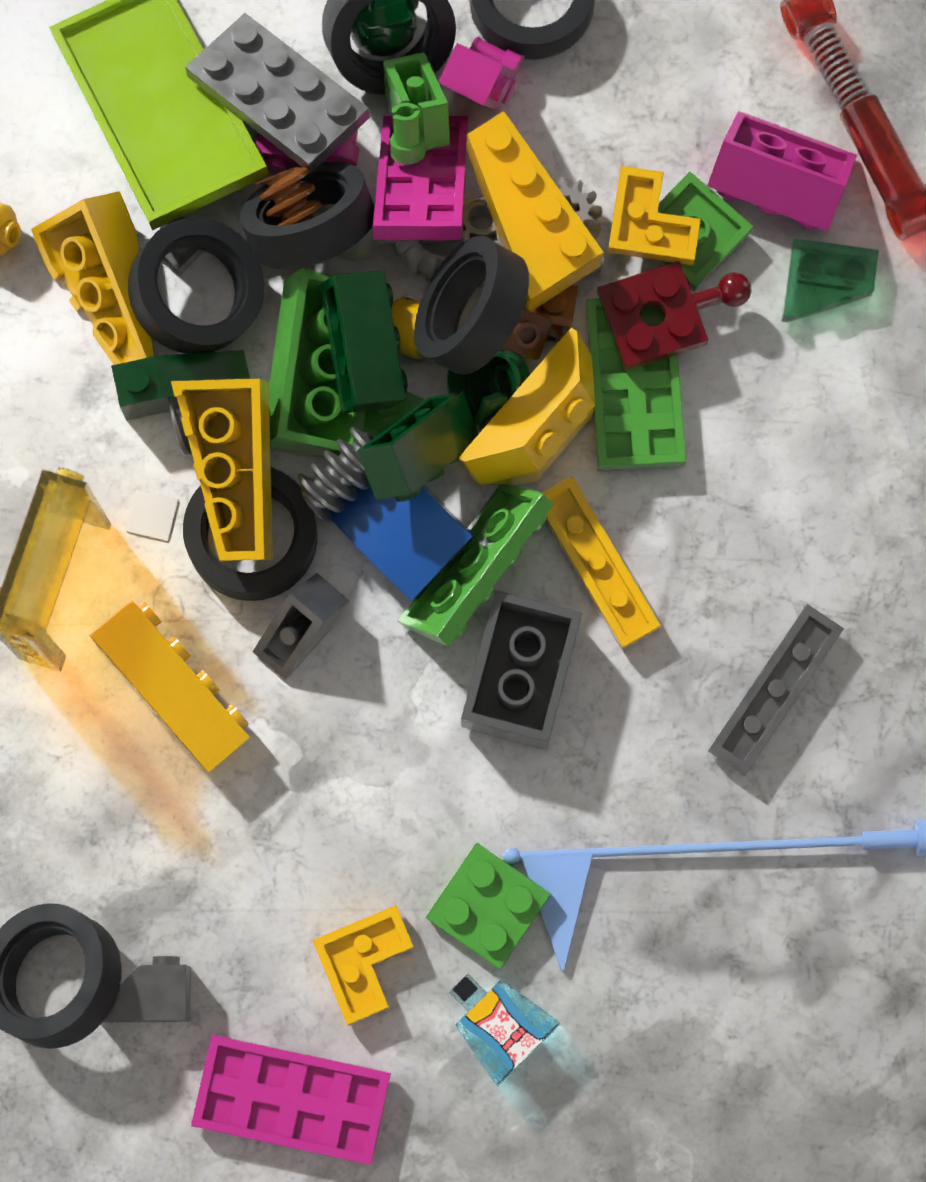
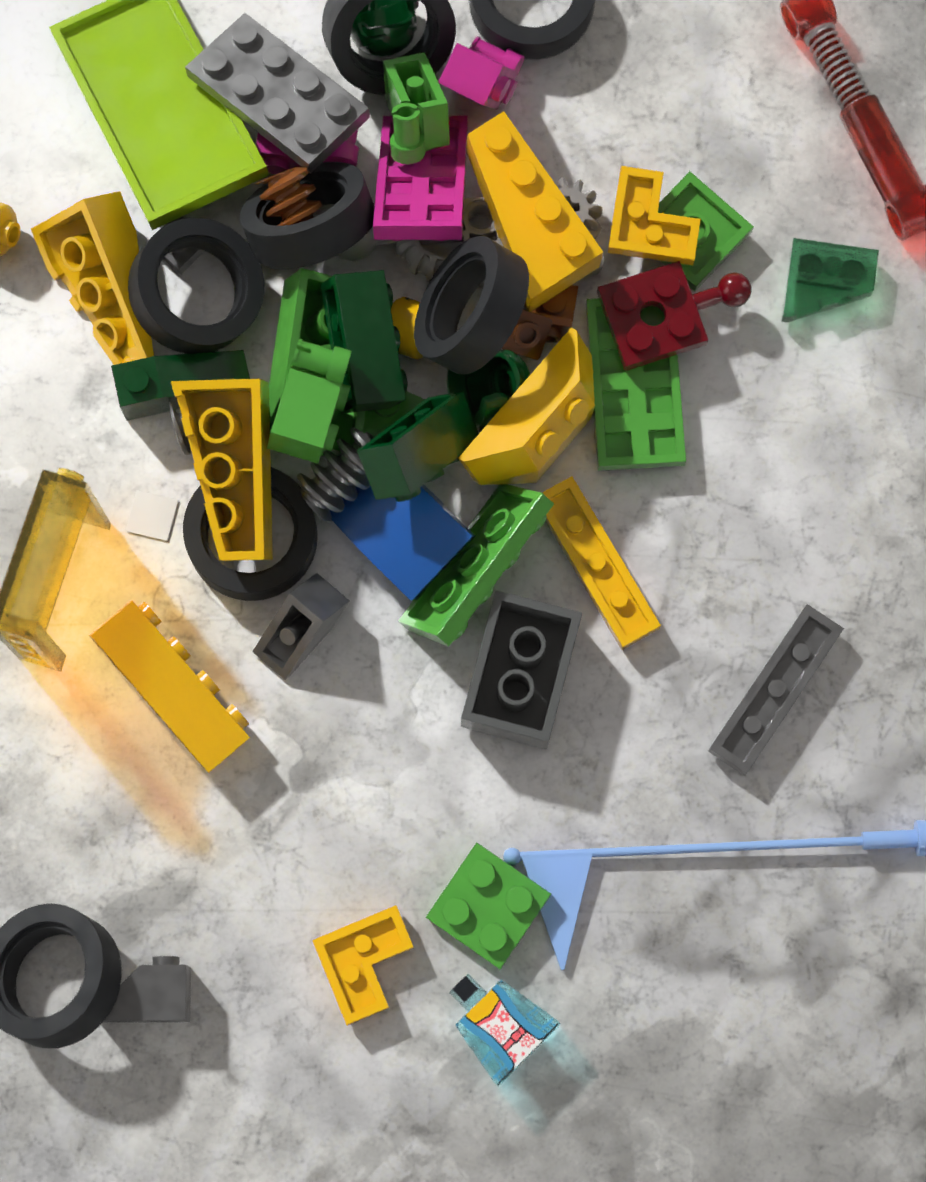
(291, 1099): dark pink plate -> none
(309, 400): none -> bright green hinge
(781, 171): dark pink slope -> none

